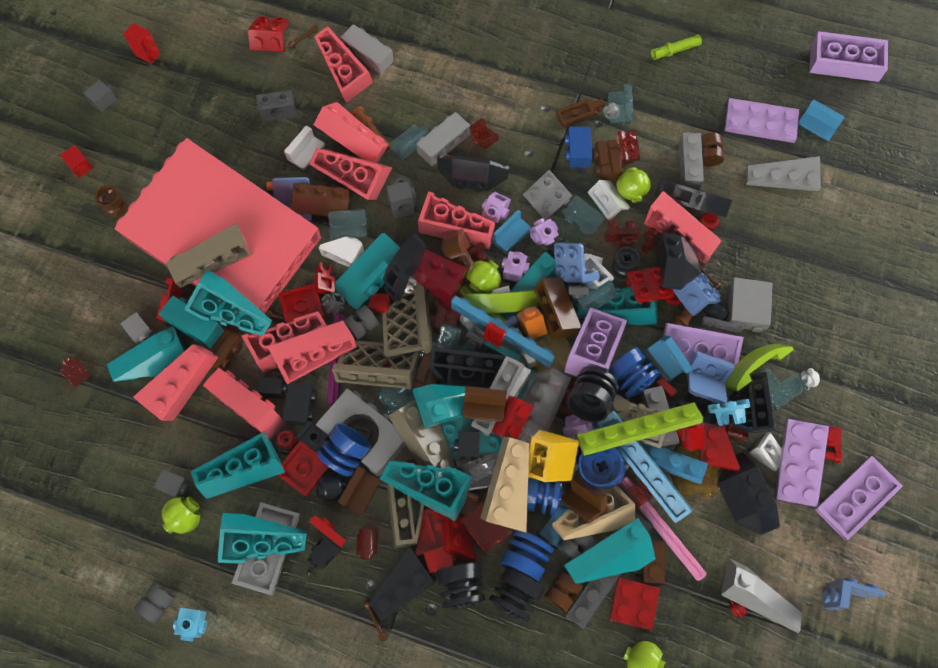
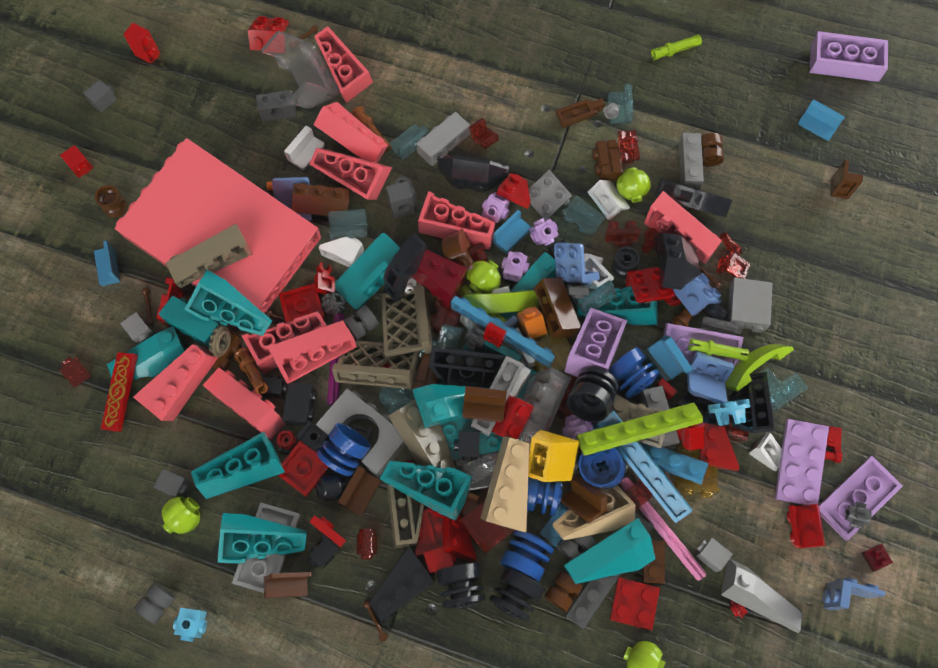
(107, 265): none -> dark azure panel
(119, 392): none -> red tile
(149, 320): none -> reddish brown hinge
(220, 341): none -> dark tan gear
(248, 365): none -> dark orange pin
(286, 585): none -> reddish brown panel
(306, 66): none -> clear windscreen
(368, 49): light grey brick -> none
(379, 303): red tile -> none
(515, 190): none -> red wing
(579, 147): blue brick -> none
(709, 221): red tile -> none
(713, 554): none -> light grey brick
(717, 349): none -> lime pin
(730, 245): none -> clear red arm
(733, 265): none -> clear red bracket
(749, 496): black wedge -> none
(761, 120): lavender plate -> none
(789, 174): light grey wing -> none
(806, 526): none -> red bracket
(810, 378): white plate -> none
(845, 183): none -> reddish brown panel
(858, 515): none -> dark grey gear
(877, 557): none -> dark red tile

